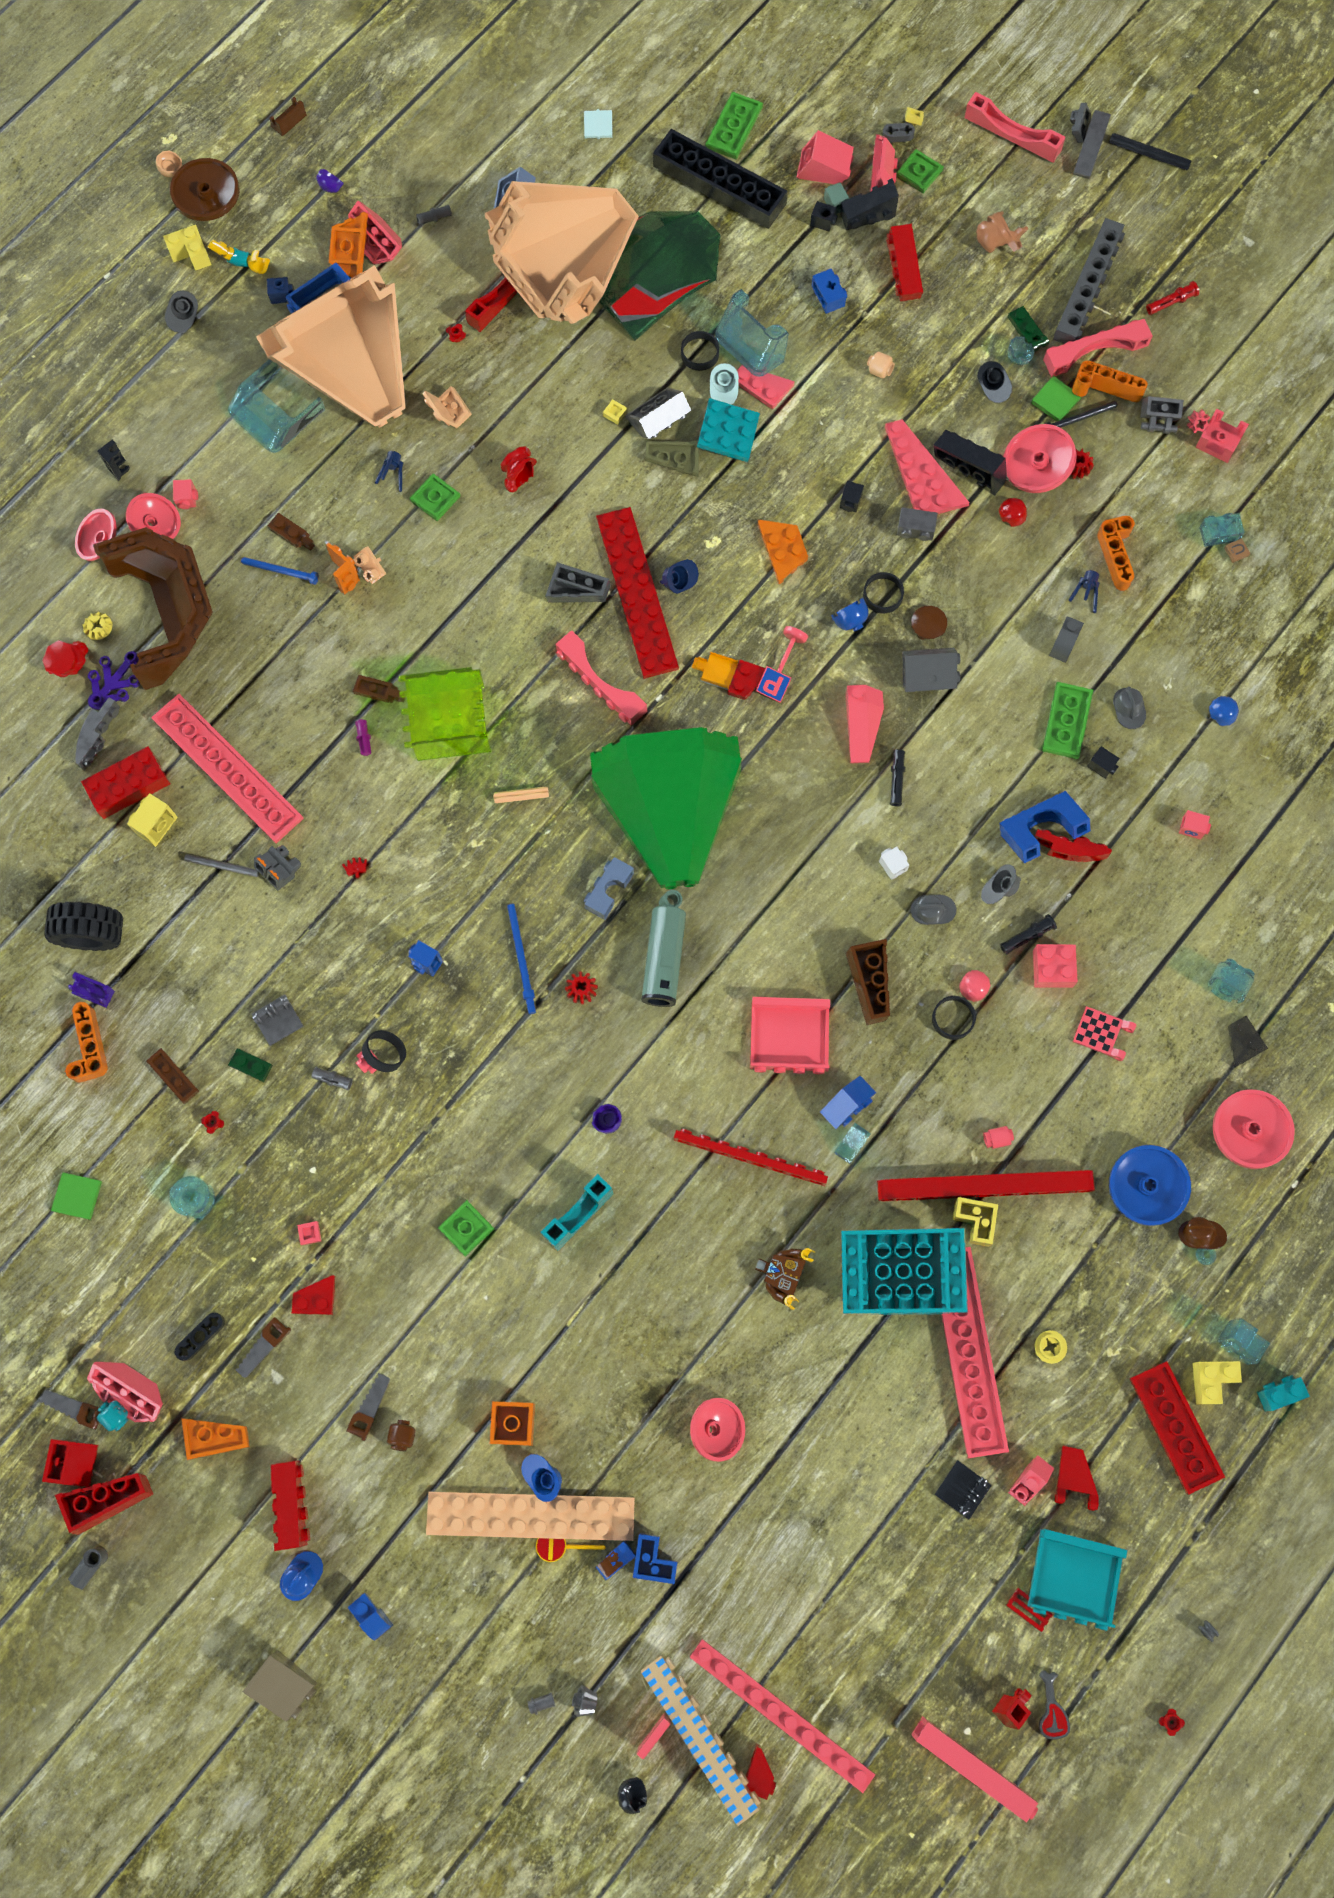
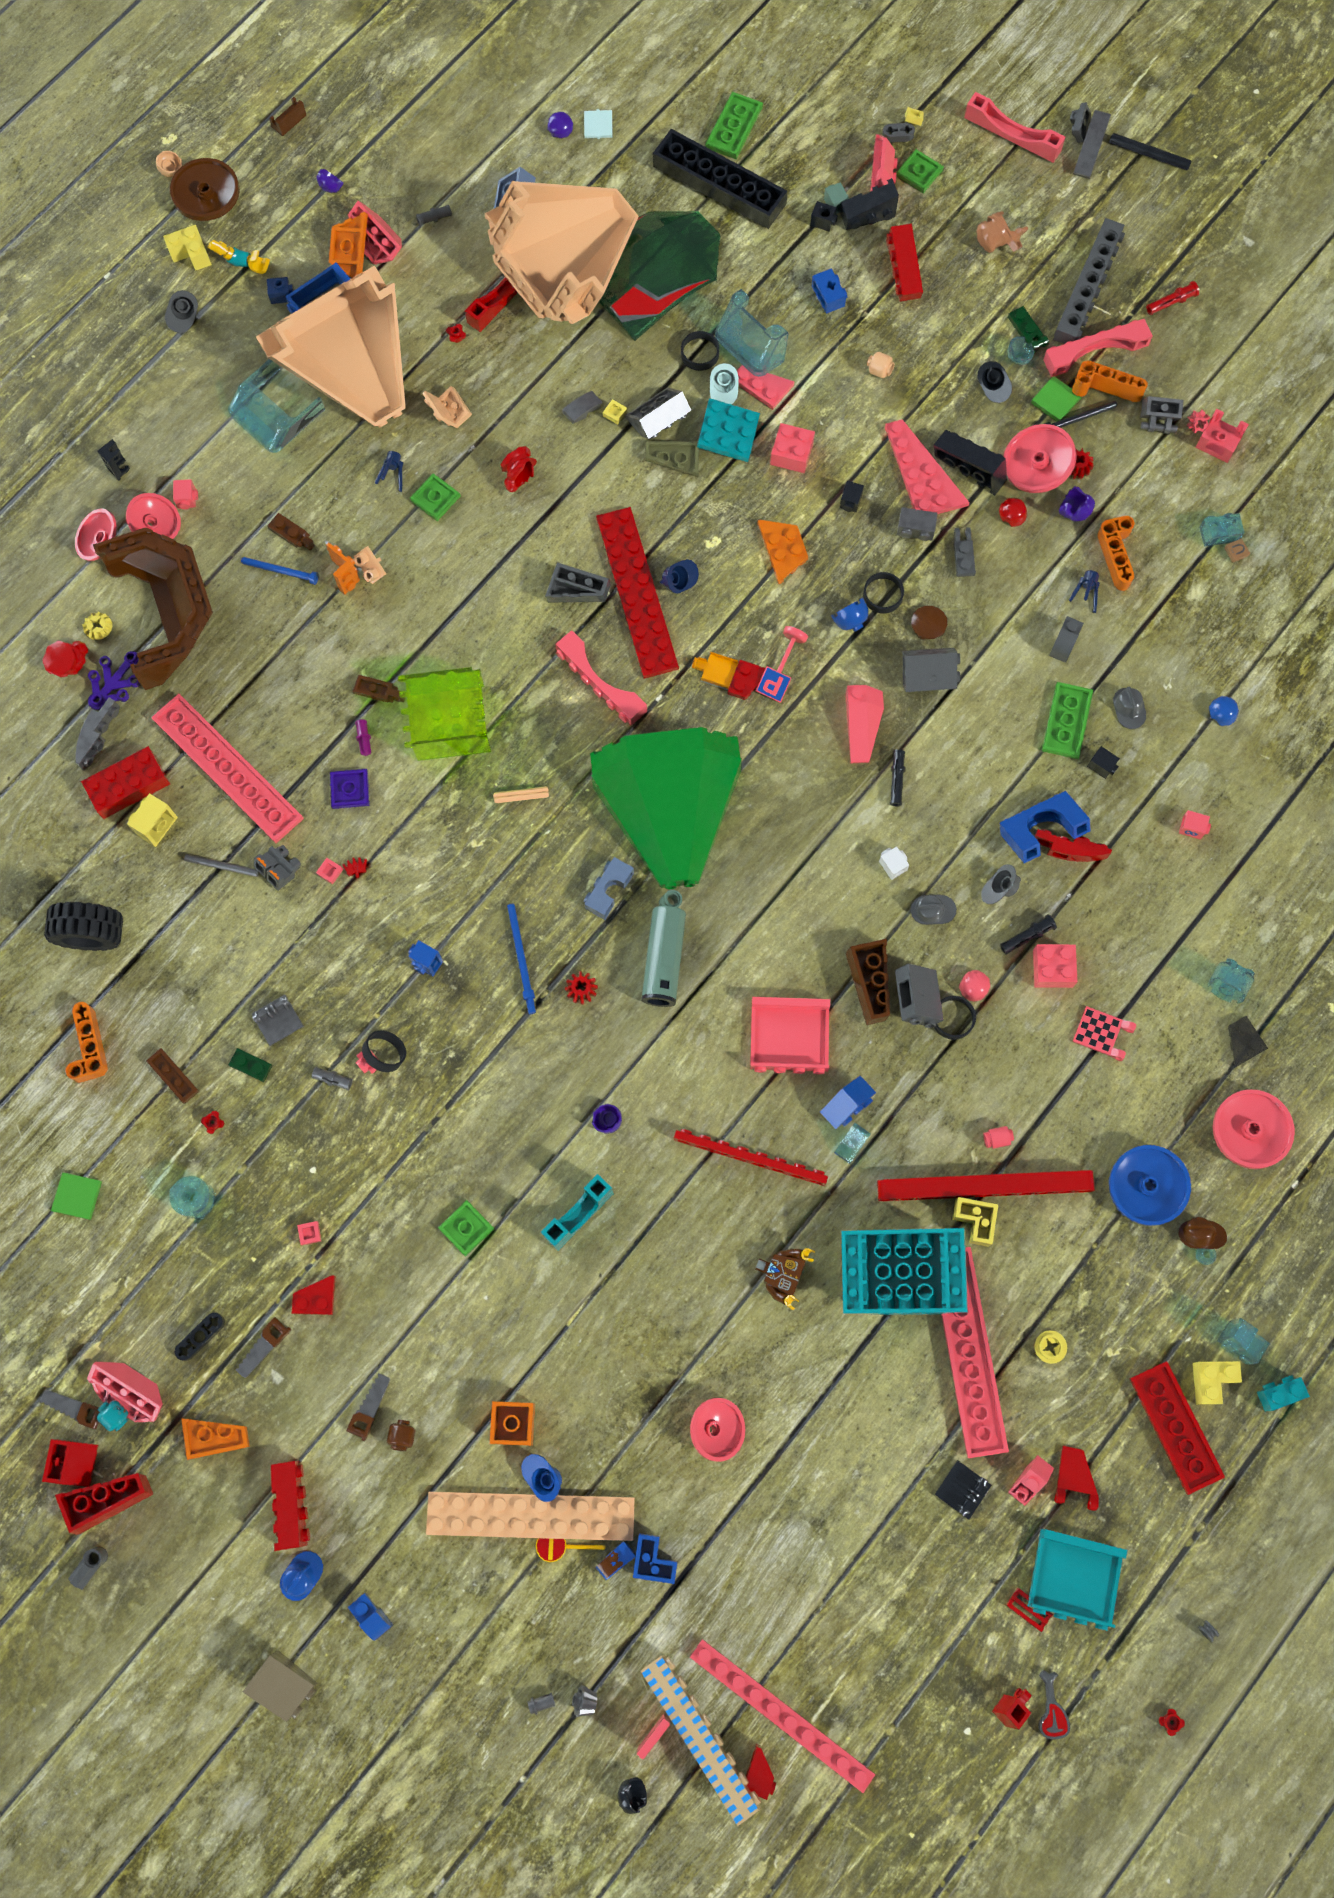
(91, 990): dark purple hinge -> none
(329, 871): none -> coral plate
(349, 788): none -> dark purple tile
(560, 125): none -> dark purple hair
(580, 407): none -> flat silver slope
(792, 448): none -> coral brick
(825, 160): coral slope -> none
(919, 995): none -> dark grey piece
(964, 554): none -> dark grey hinge
(975, 1769): coral brick -> none
(1077, 505): none -> dark purple hair

